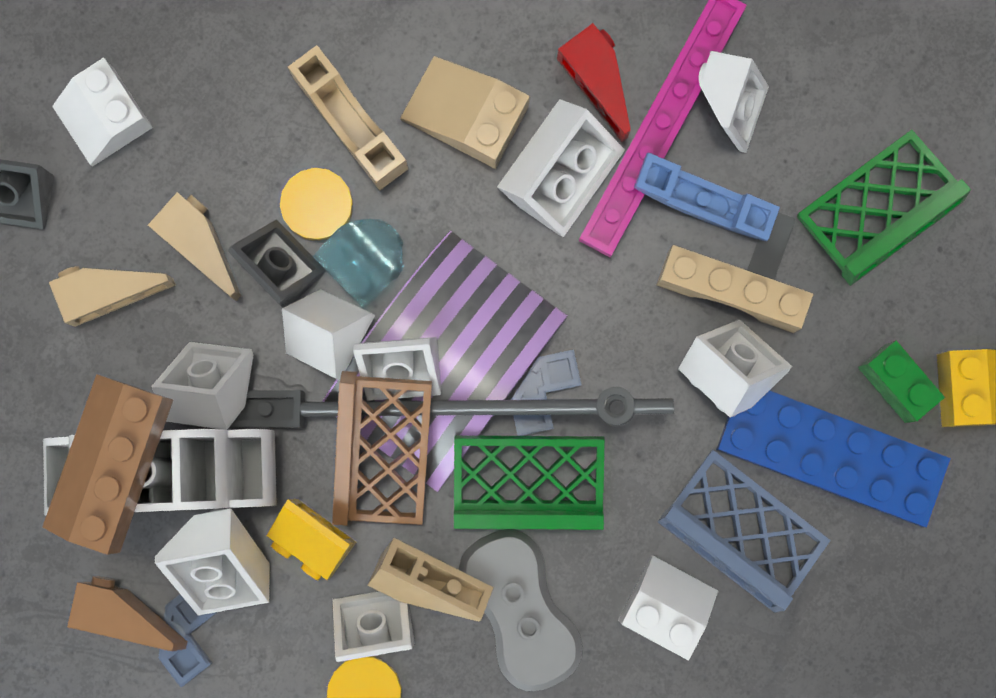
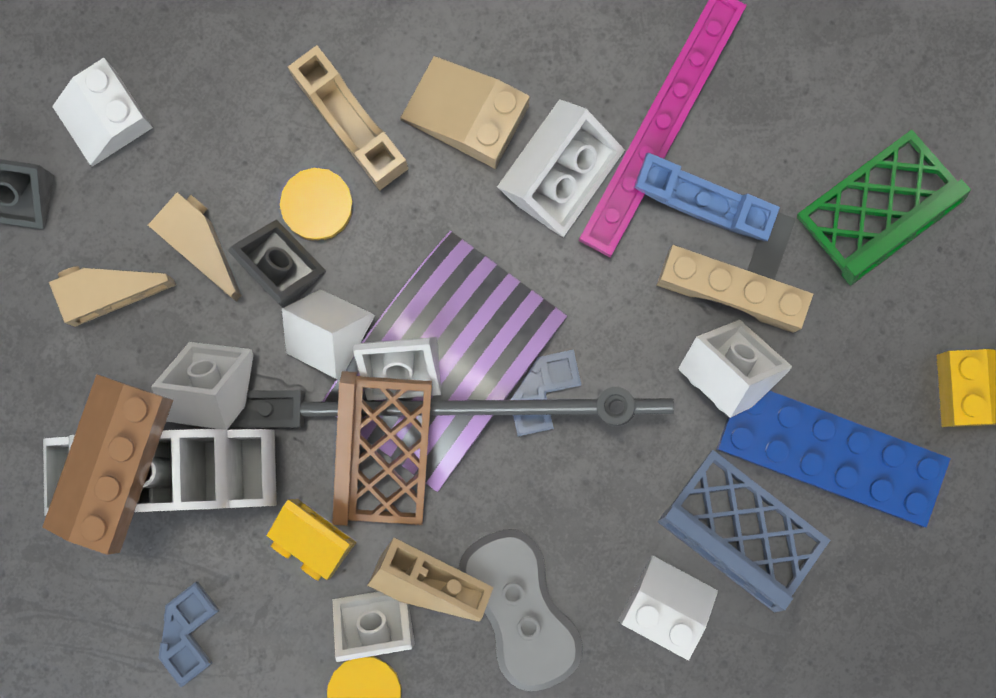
(119, 614): medium nougat slope -> none
(215, 564): white slope -> none
(363, 258): clear light blue slope -> none
(533, 513): green fence -> none
(595, 70): red slope -> none
(734, 93): white slope -> none
(901, 382): green brick -> none

